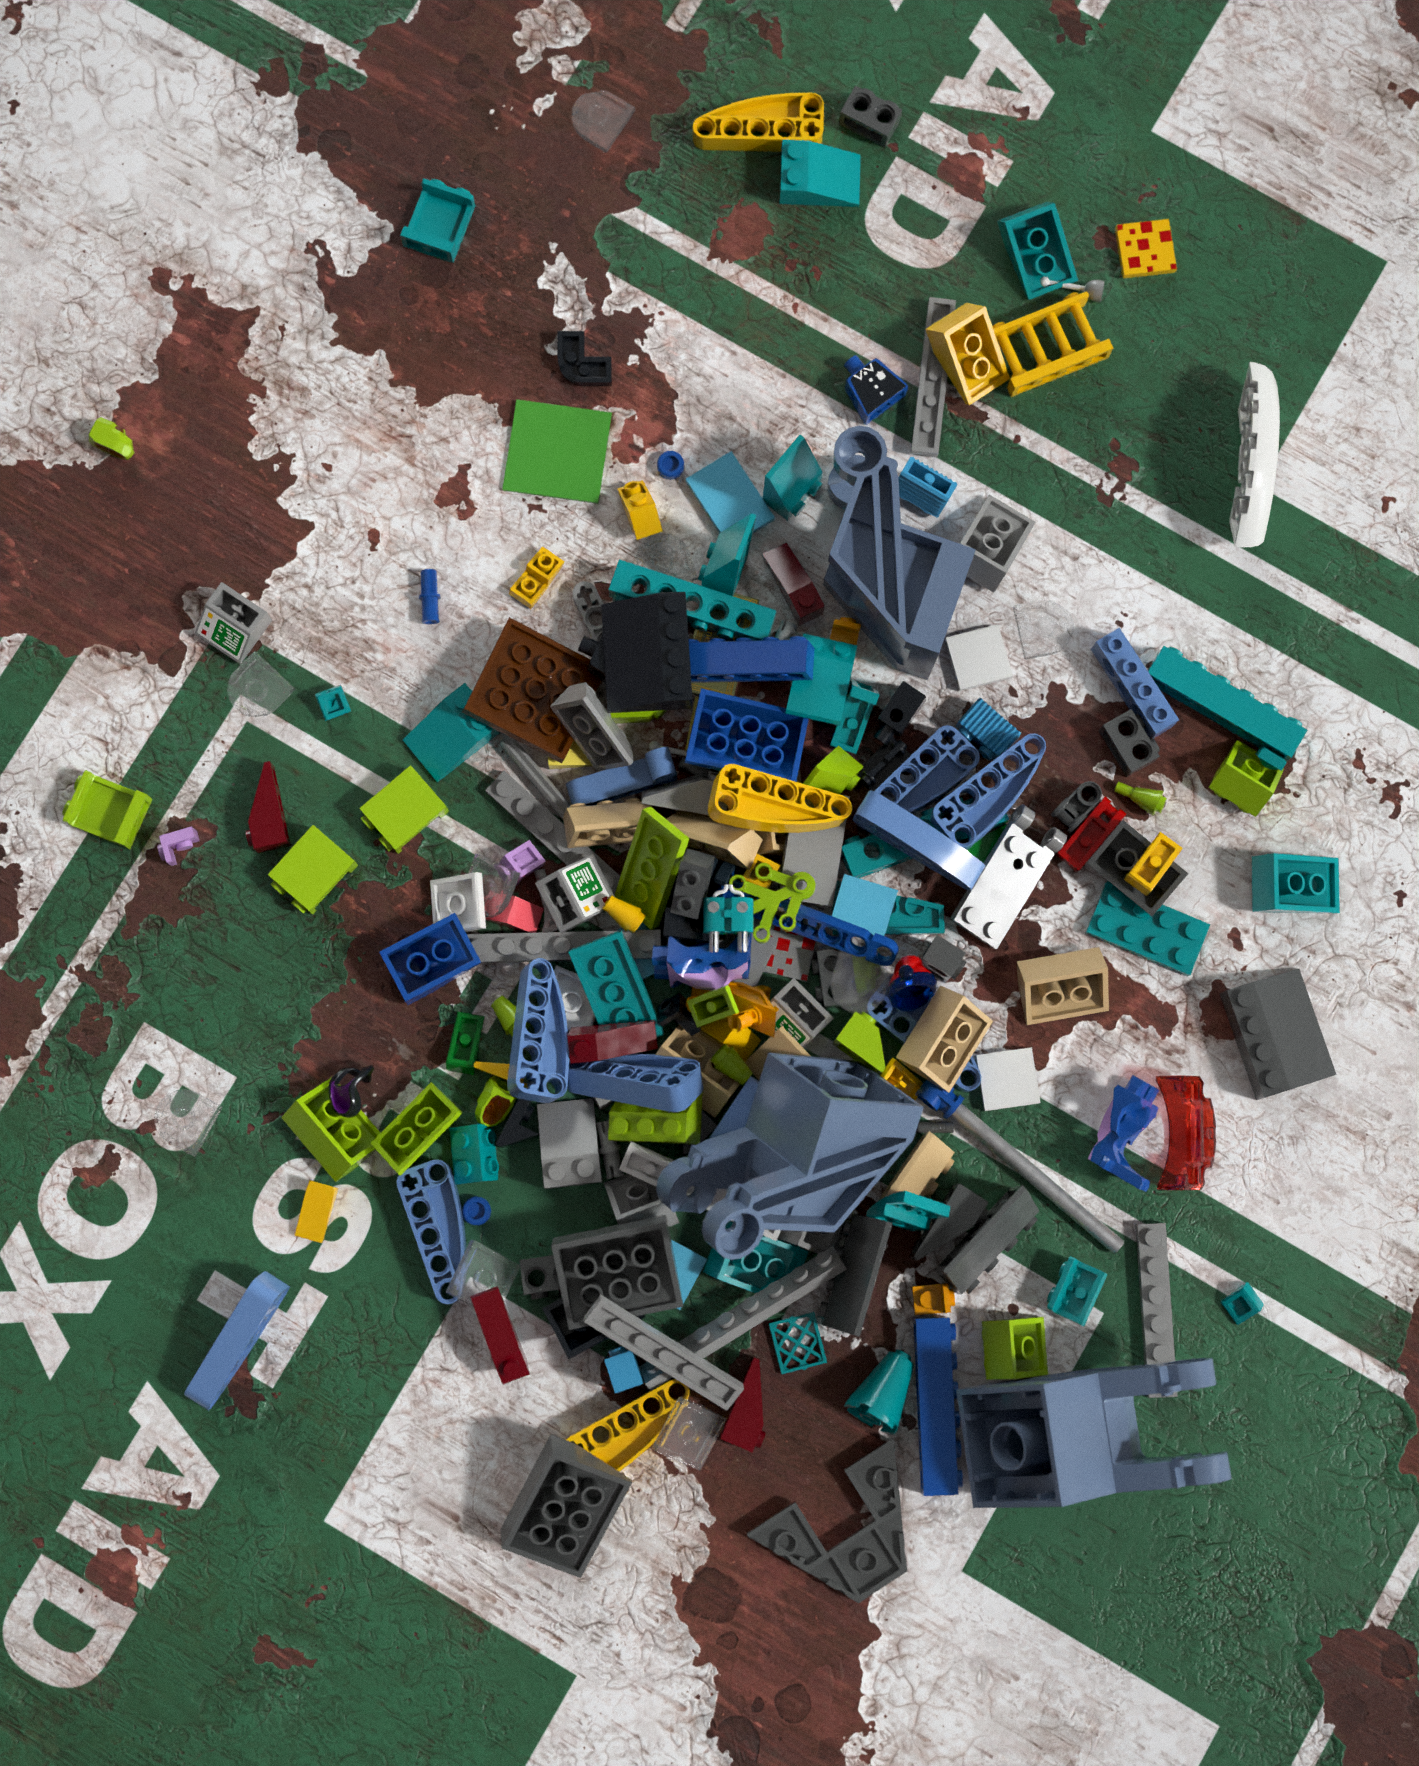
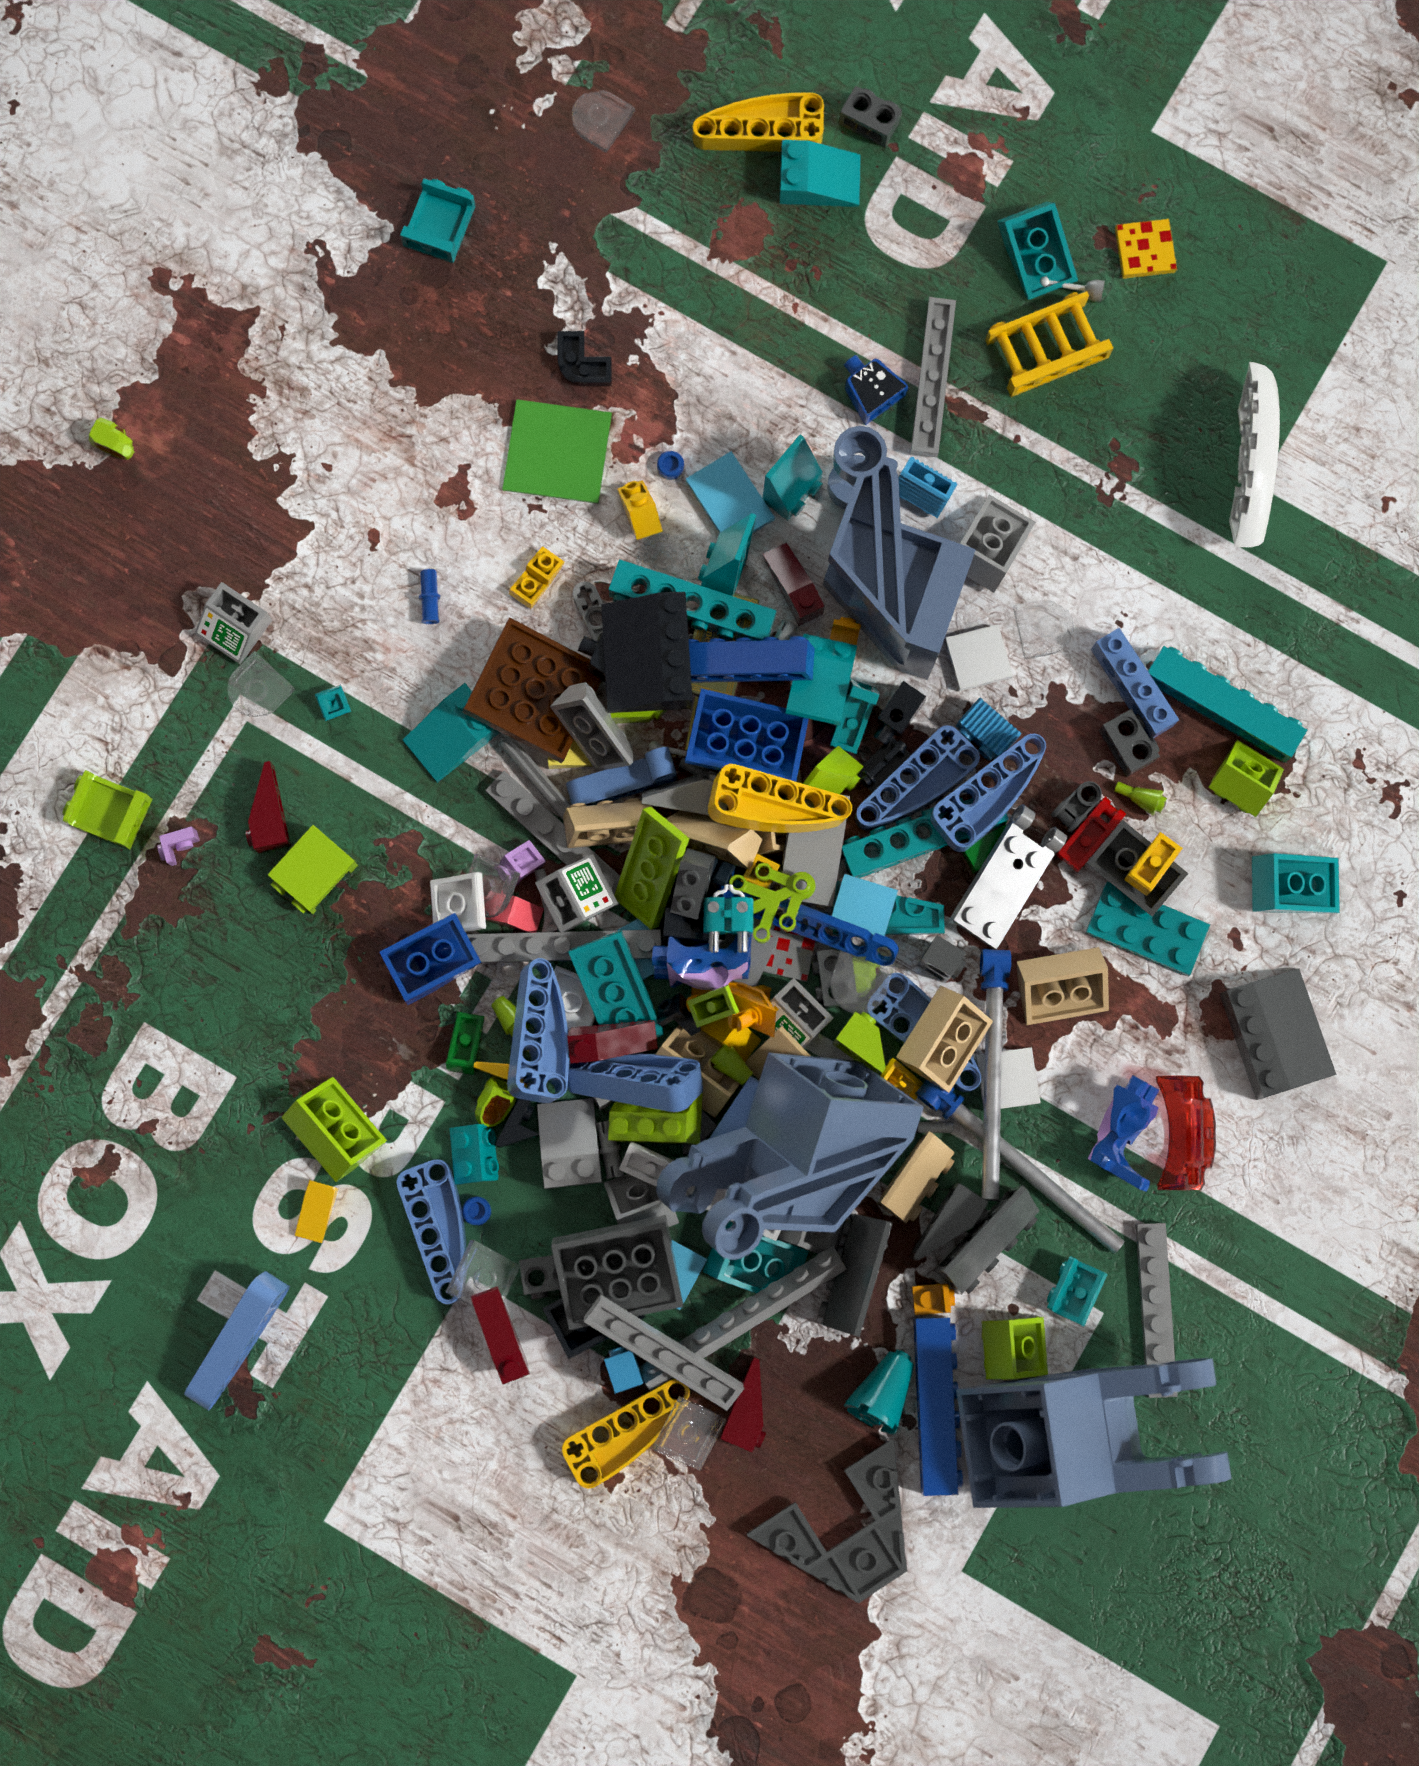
(186, 1119): clear tile -> none
(345, 1098): black piece -> none
(402, 809): lime panel -> none
(416, 1128): lime slope -> none
(564, 1507): dark grey slope -> none
(625, 914): yellow cone -> none
(803, 1365): teal window -> none
(908, 1210): teal slope -> none
(911, 984): clear blue piece -> none
(918, 840): medium blue beam -> none
(969, 351): yellow slope -> none
(995, 968): none -> flat silver piece
(1242, 1303): teal slope -> none
(1270, 759): teal tile -> none

